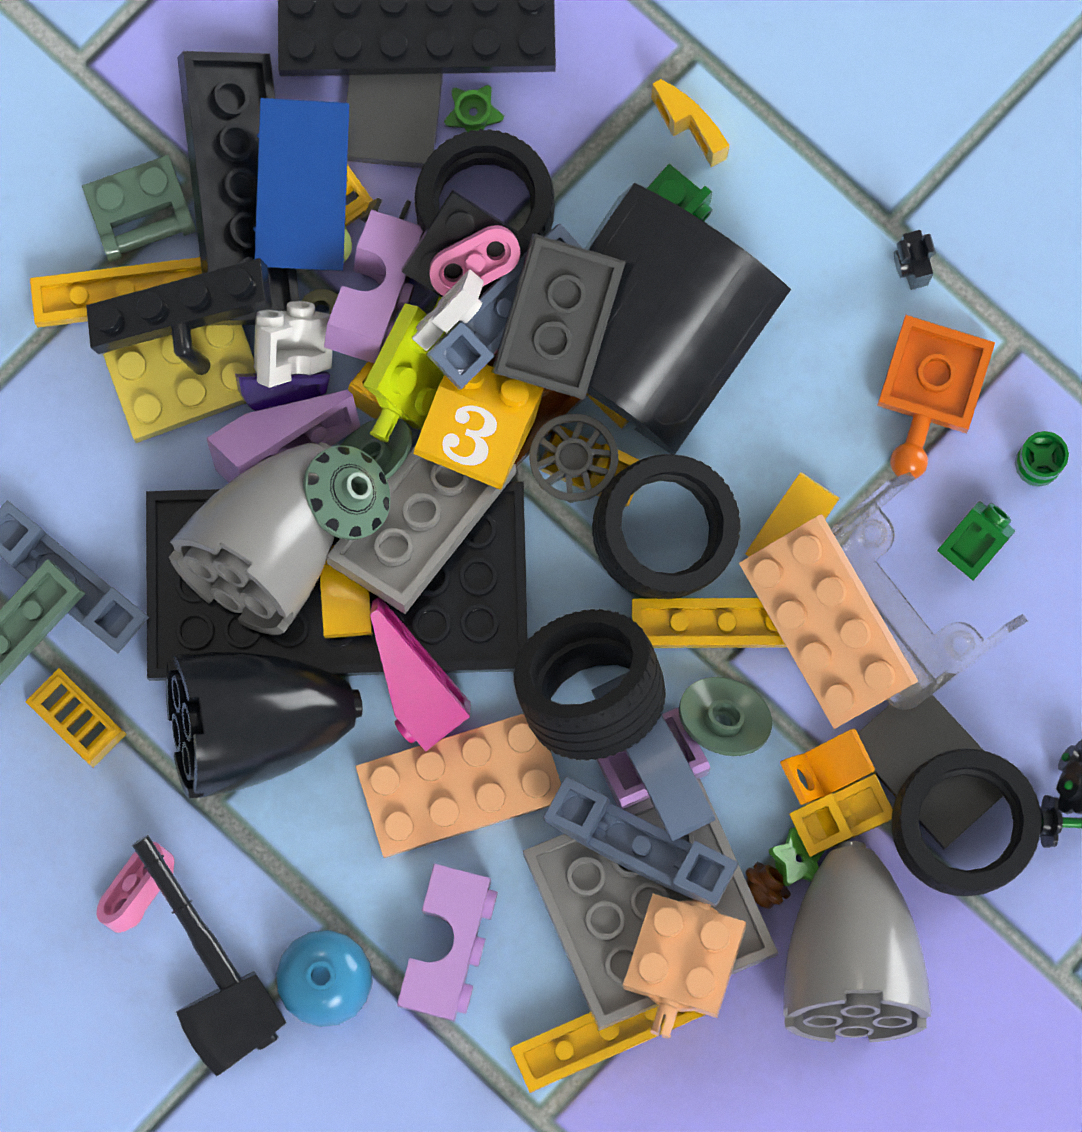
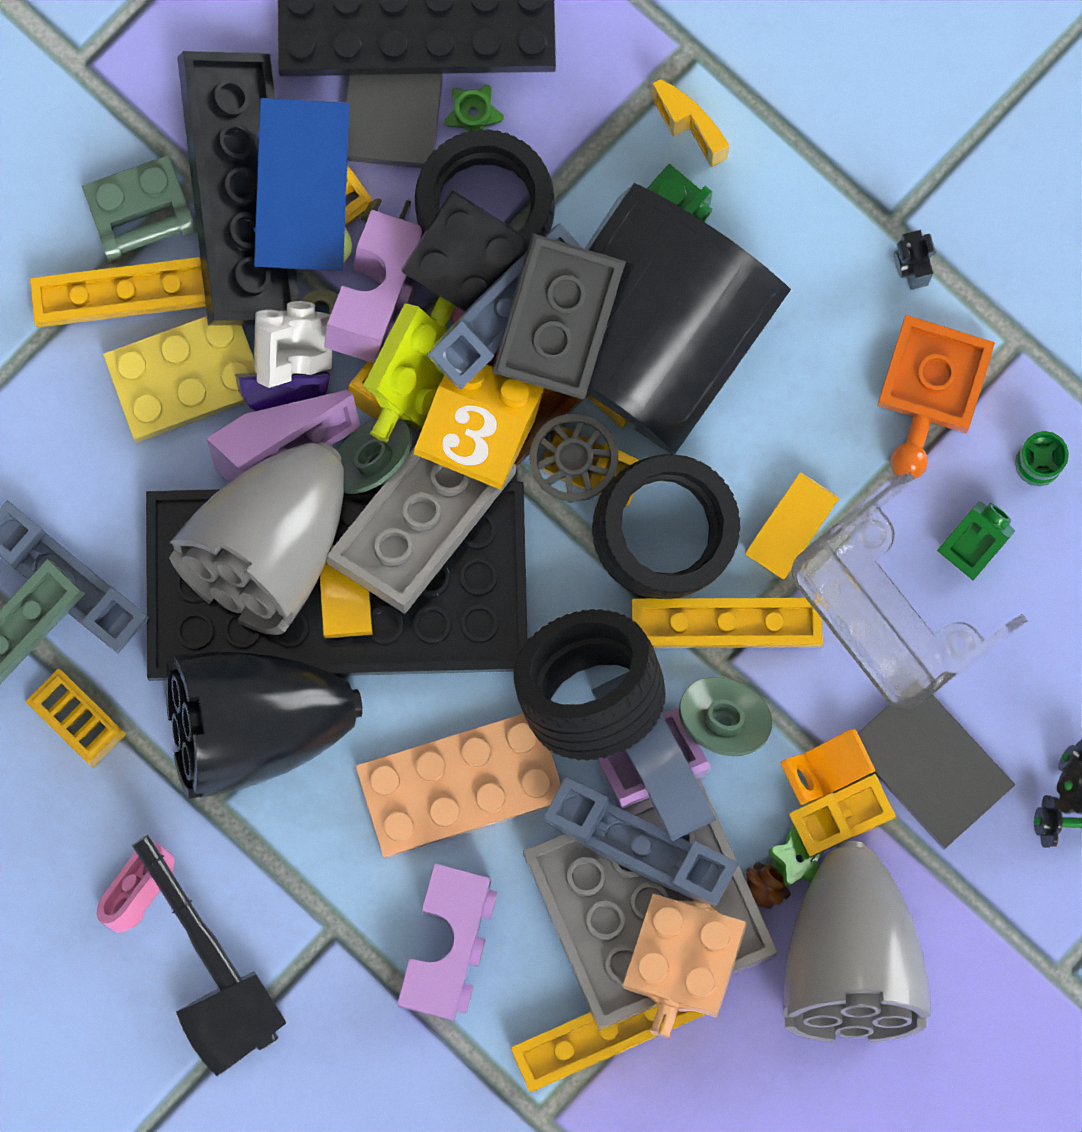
(178, 308): black plate -> none
(324, 978): dark azure cylinder -> none
(333, 500): sand green dish -> none
(420, 691): dark pink slope -> none
(456, 305): white plate -> none
(472, 255): bright pink plate -> none
(828, 621): light nougat plate -> none
(1014, 788): black tyre -> none

